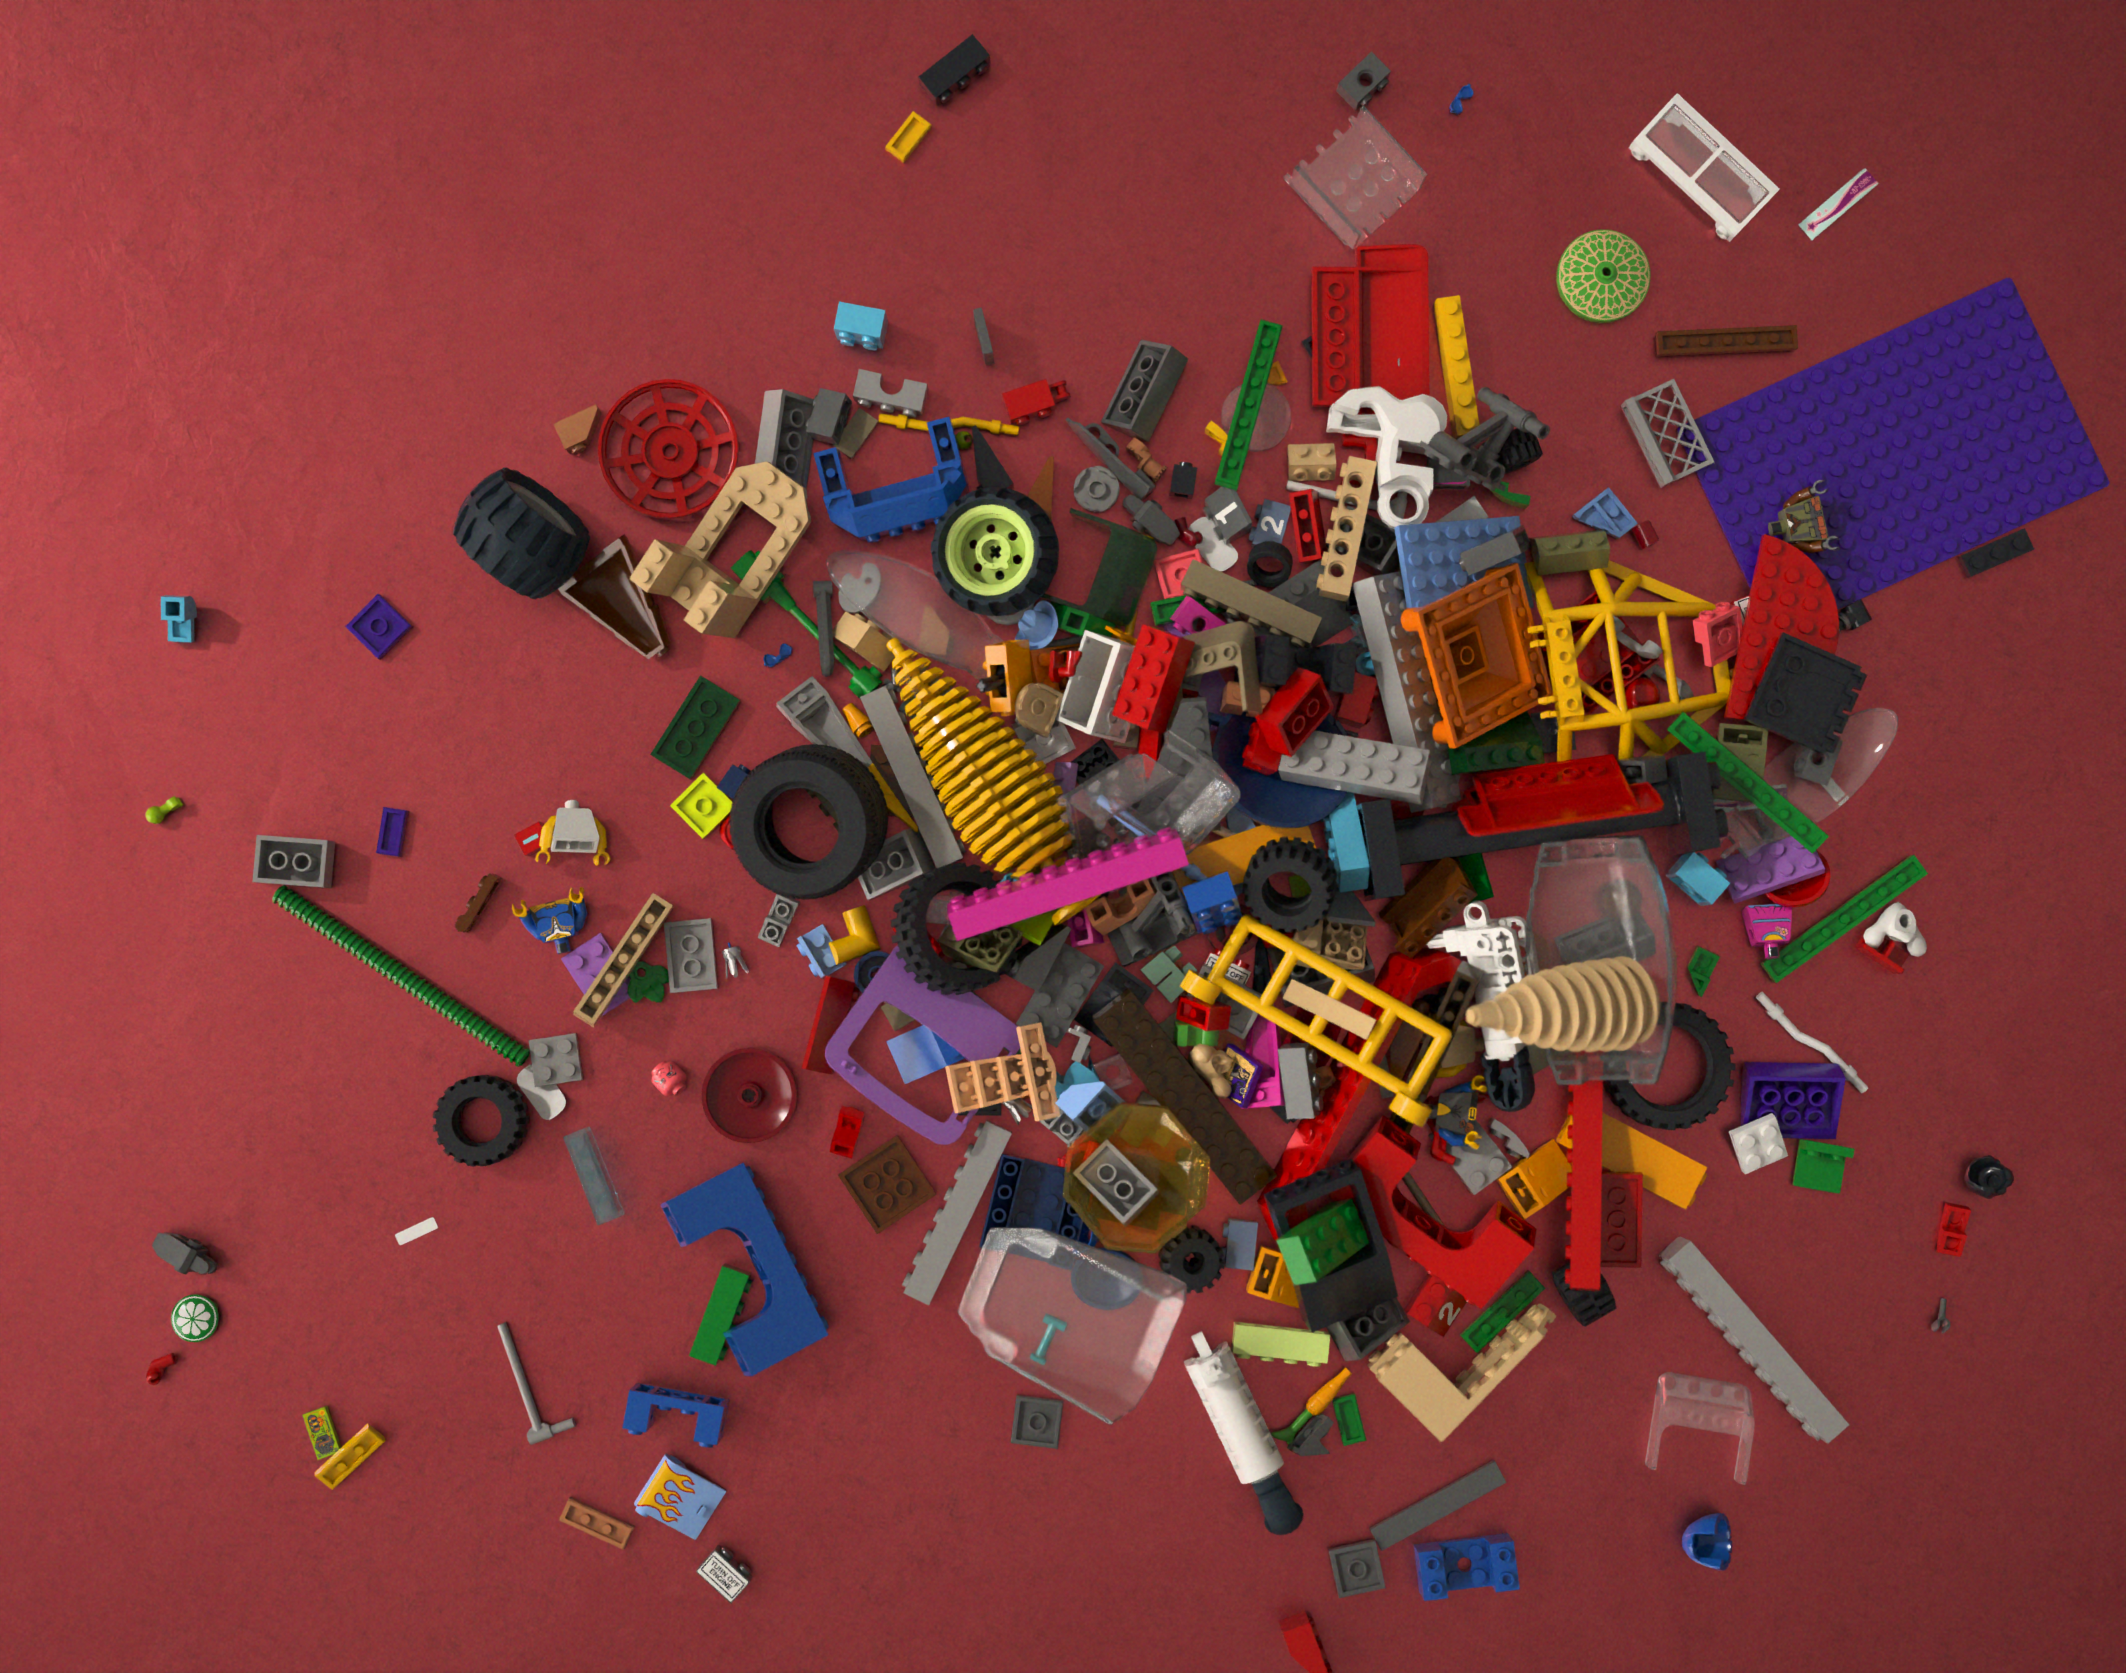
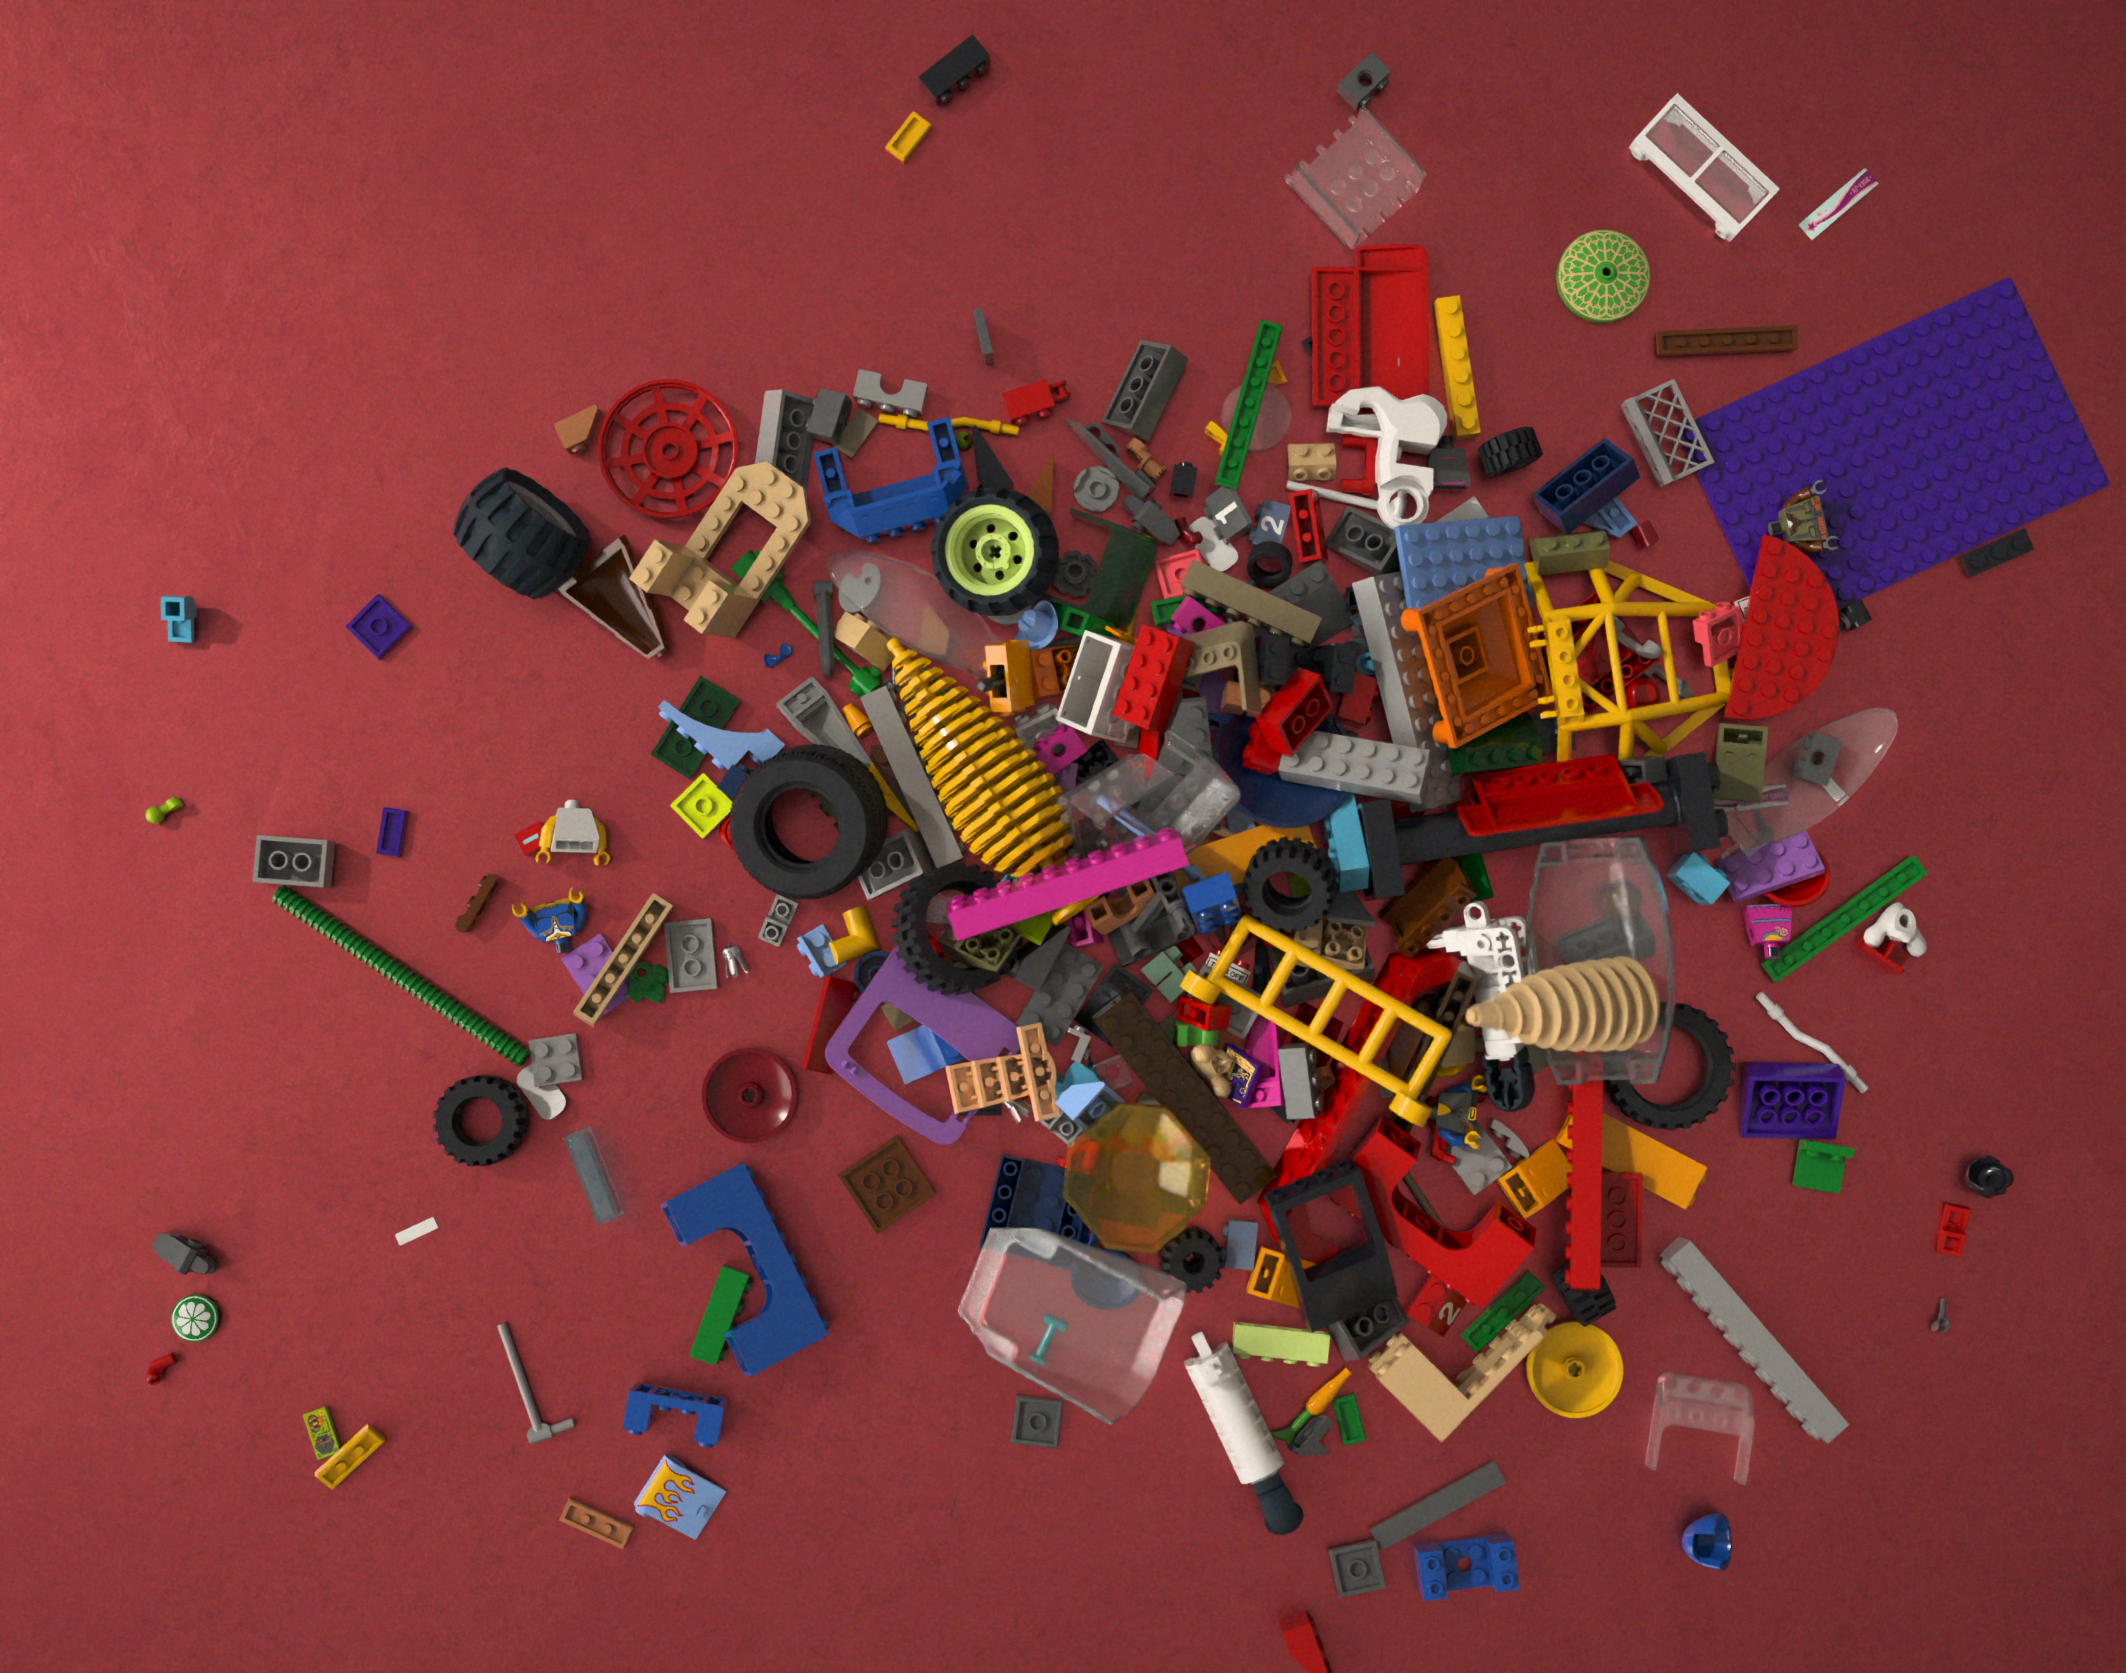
(669, 1078): coral head -> none
(723, 745): none -> light blue arch
(725, 1573): brick -> none
(847, 1131): red brick -> none
(860, 326): medium azure brick -> none
(957, 1212): light grey brick -> none
(1037, 707): tan tile -> none
(1056, 668): red piece -> none
(1071, 749): none -> dark pink brick
(1075, 574): none -> dark grey plant
(1116, 1183): light grey slope -> none
(1189, 949): none -> red slope
(1322, 1241): green brick -> none
(1329, 1009): tan sticker -> none
(1363, 472): tan brick -> none
(1465, 93): blue piece -> none
(1482, 463): dark grey plate -> none
(1495, 550): dark grey arch -> none
(1513, 499): green slope -> none
(1575, 1369): none -> yellow dish
(1586, 485): none -> dark blue brick
(1701, 967): green slope -> none
(1749, 783): green plate -> none
(1758, 1143): white plate -> none
(1805, 694): black hinge -> none

